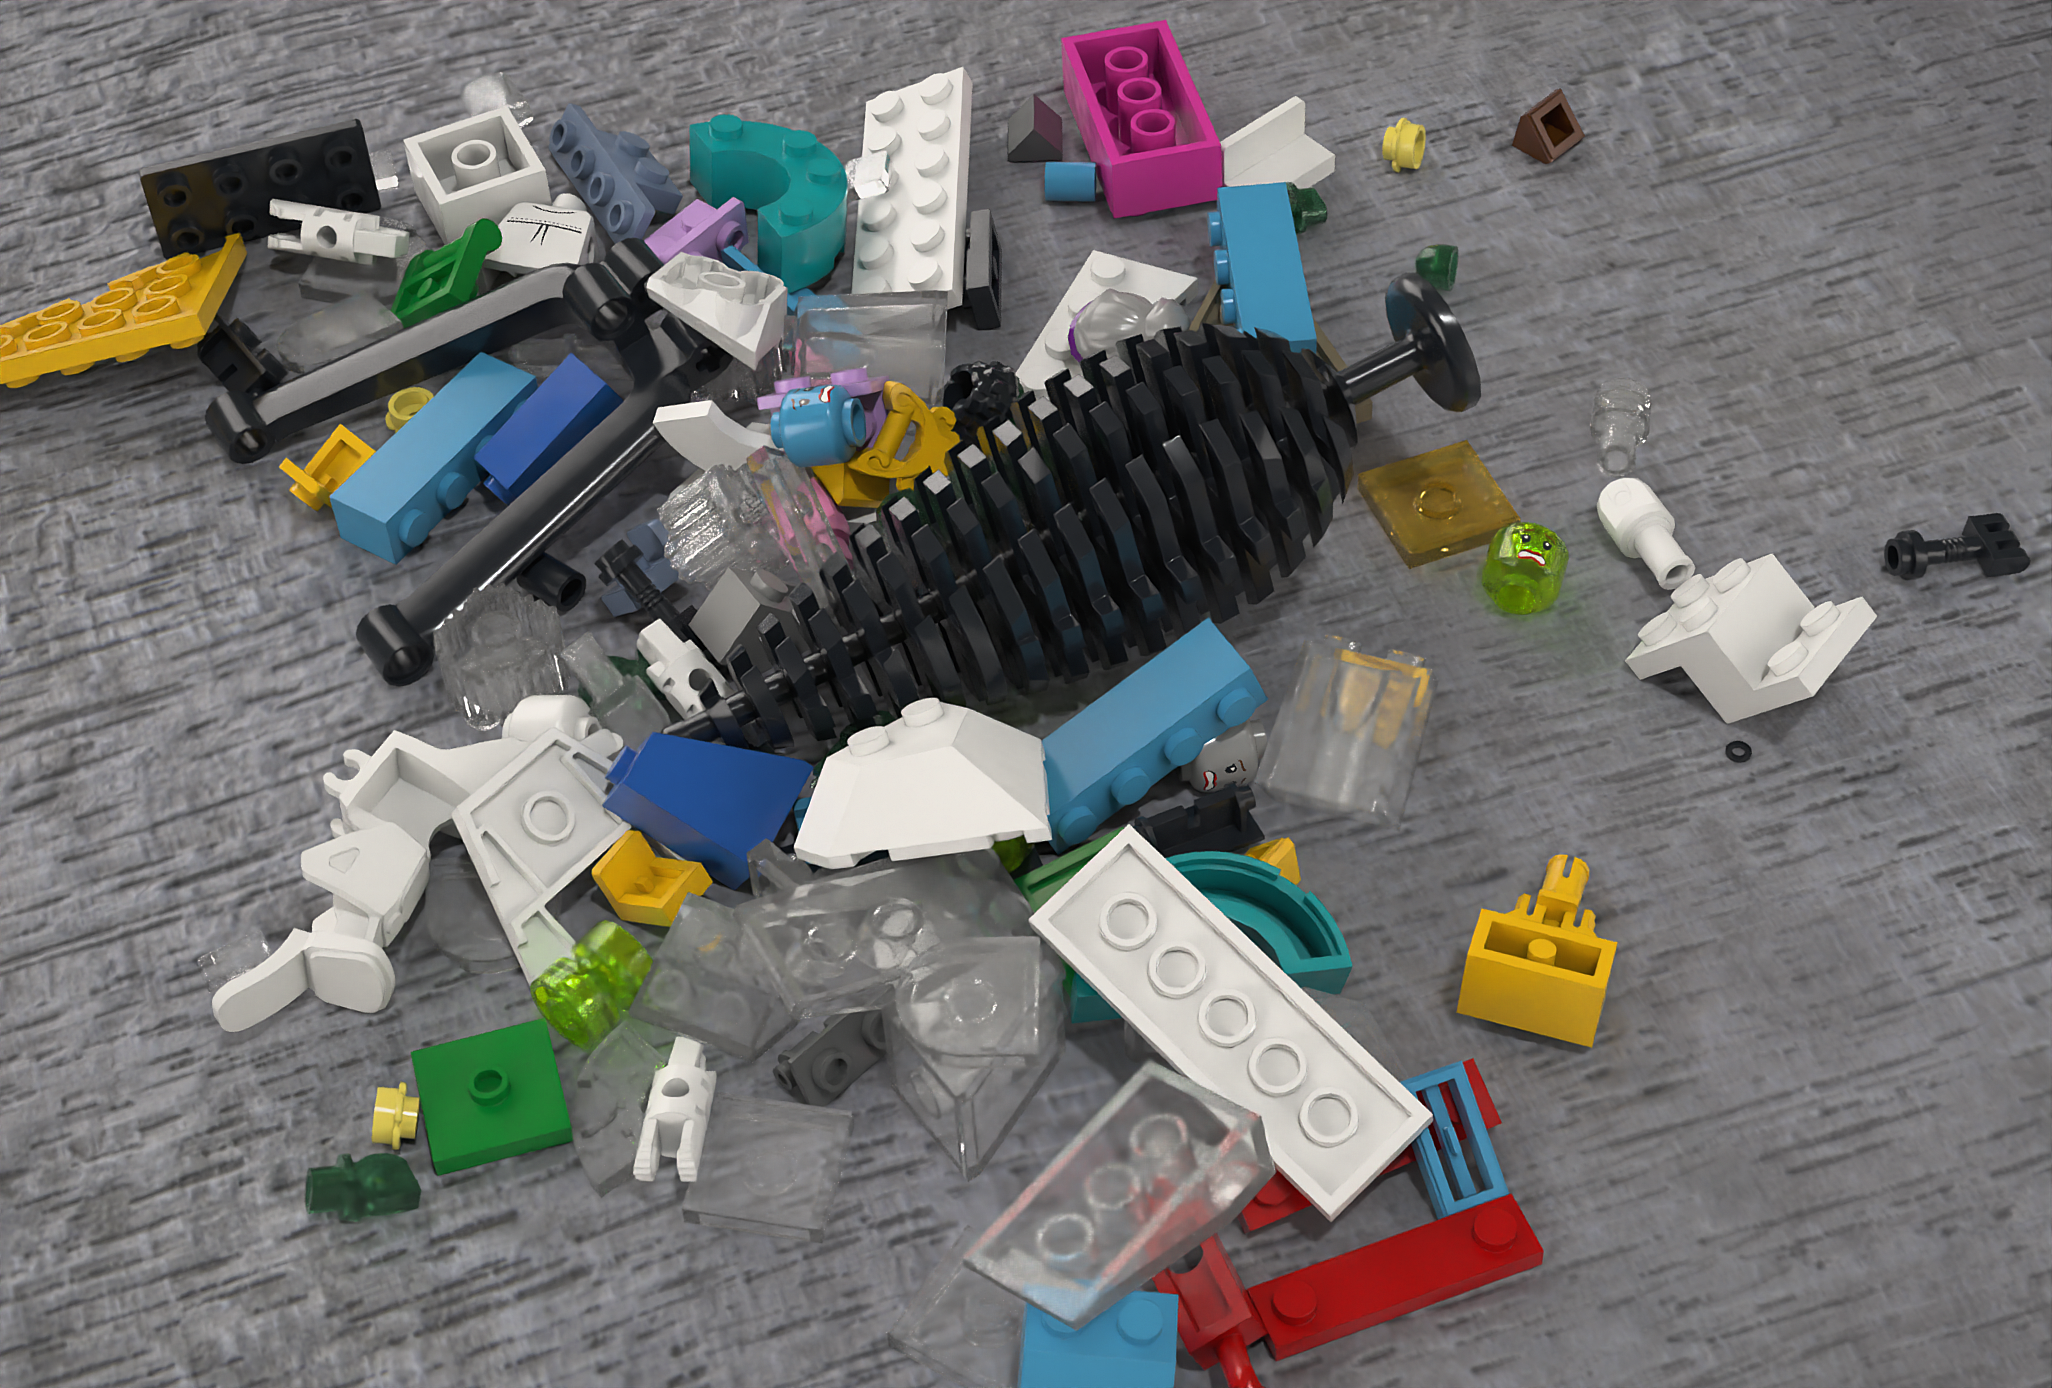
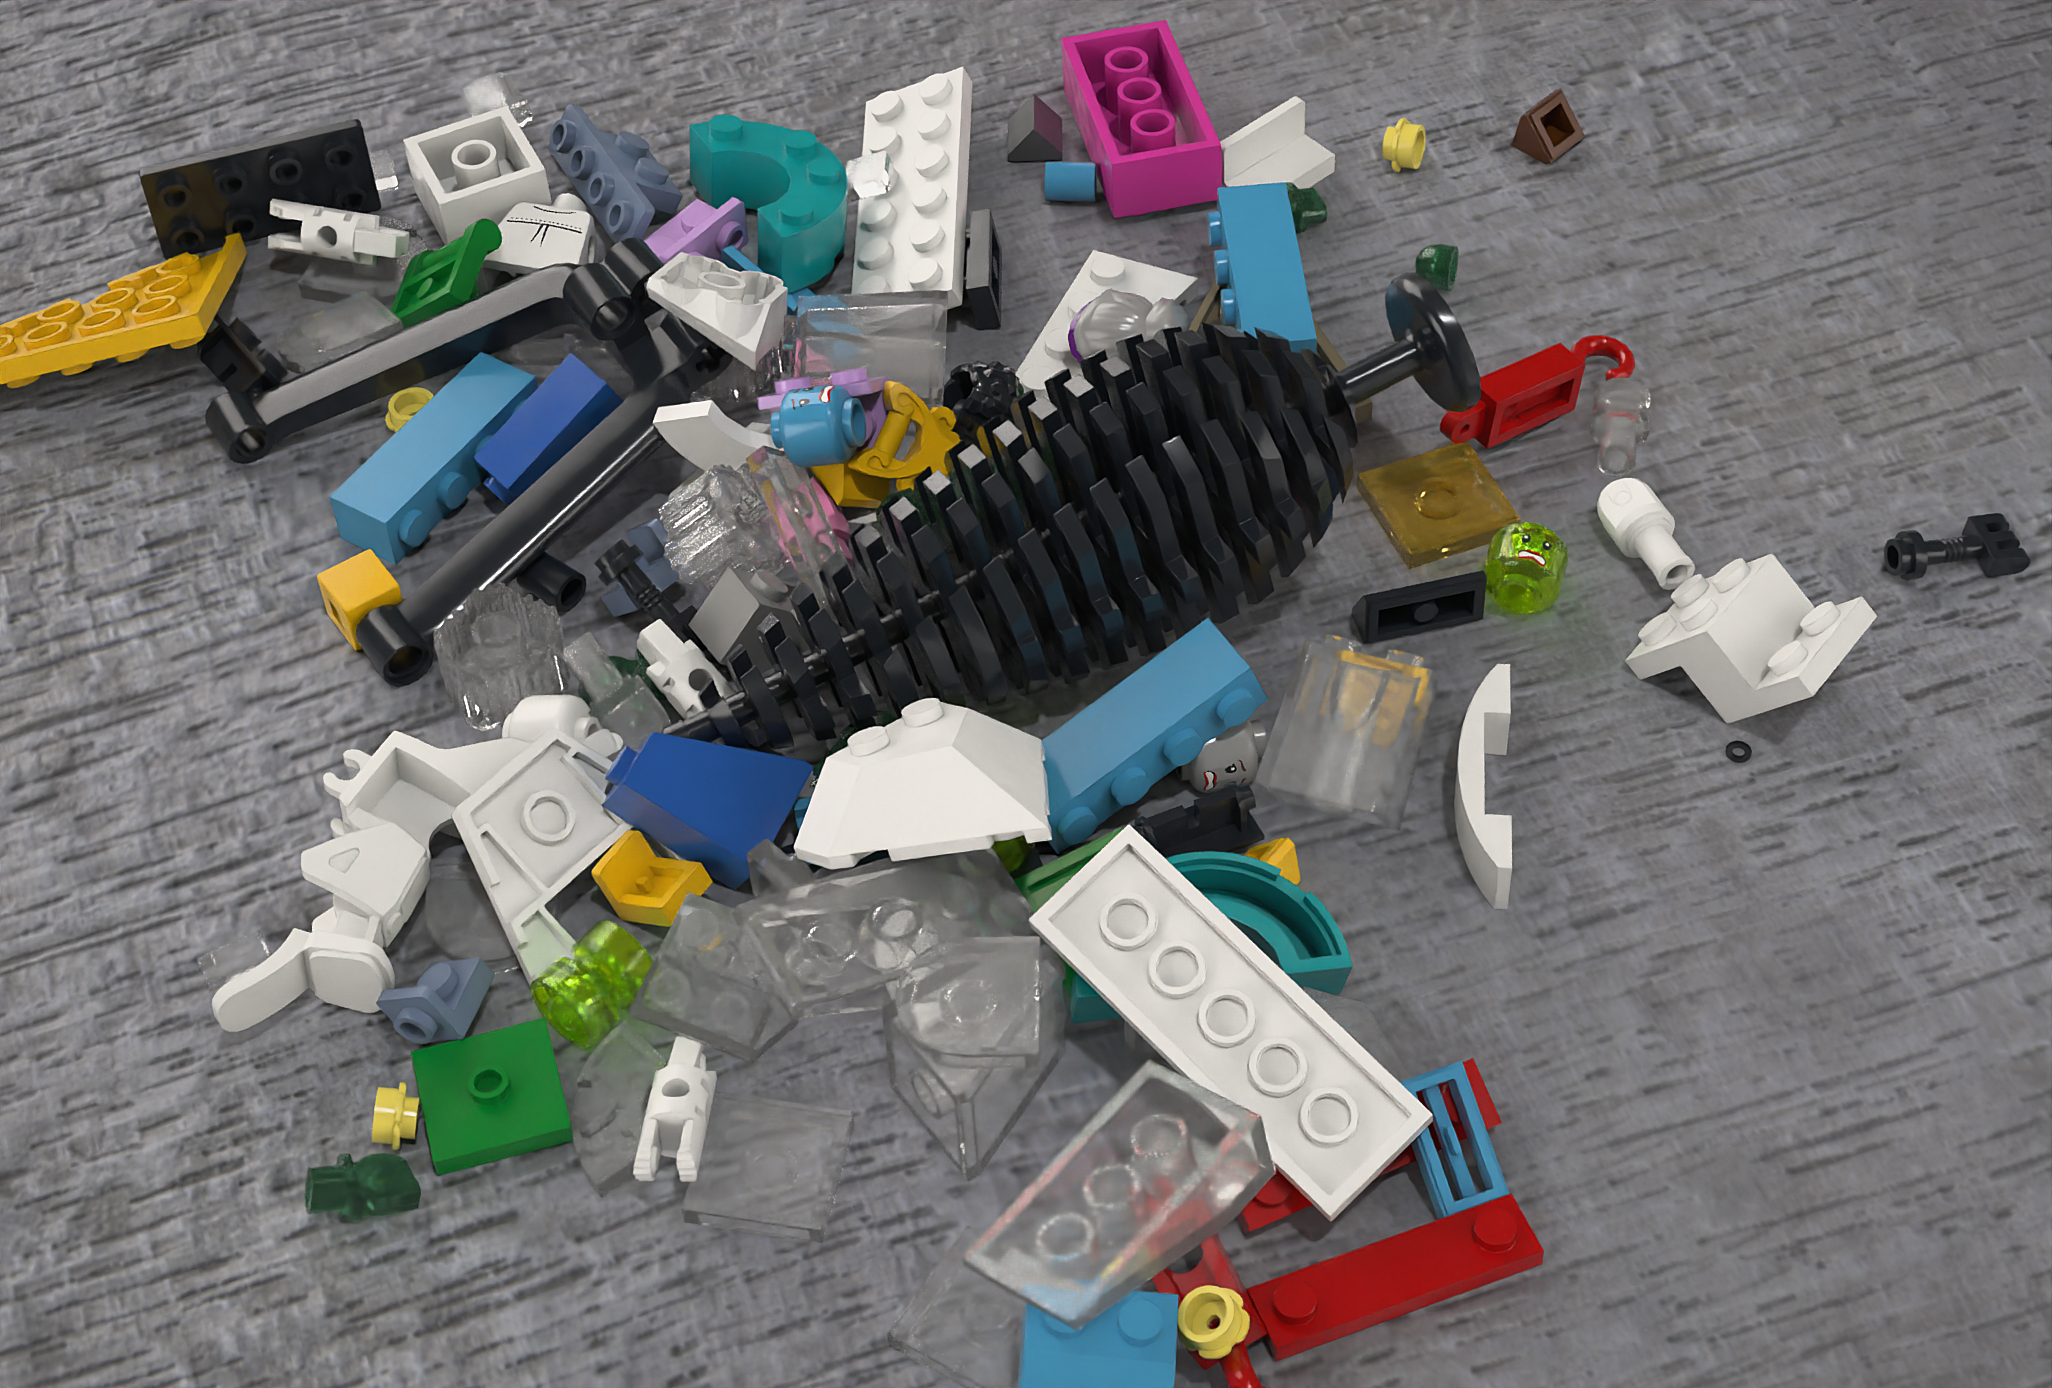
(329, 468): yellow bracket -> none
(355, 589): none -> yellow piece
(441, 1003): none -> sand blue bracket
(833, 1058): dark grey hinge -> none
(1200, 1309): none -> light yellow plate
(1420, 607): none -> black slope
(1482, 836): none -> white slope
(1533, 391): none -> red piece
(1539, 966): yellow brick -> none

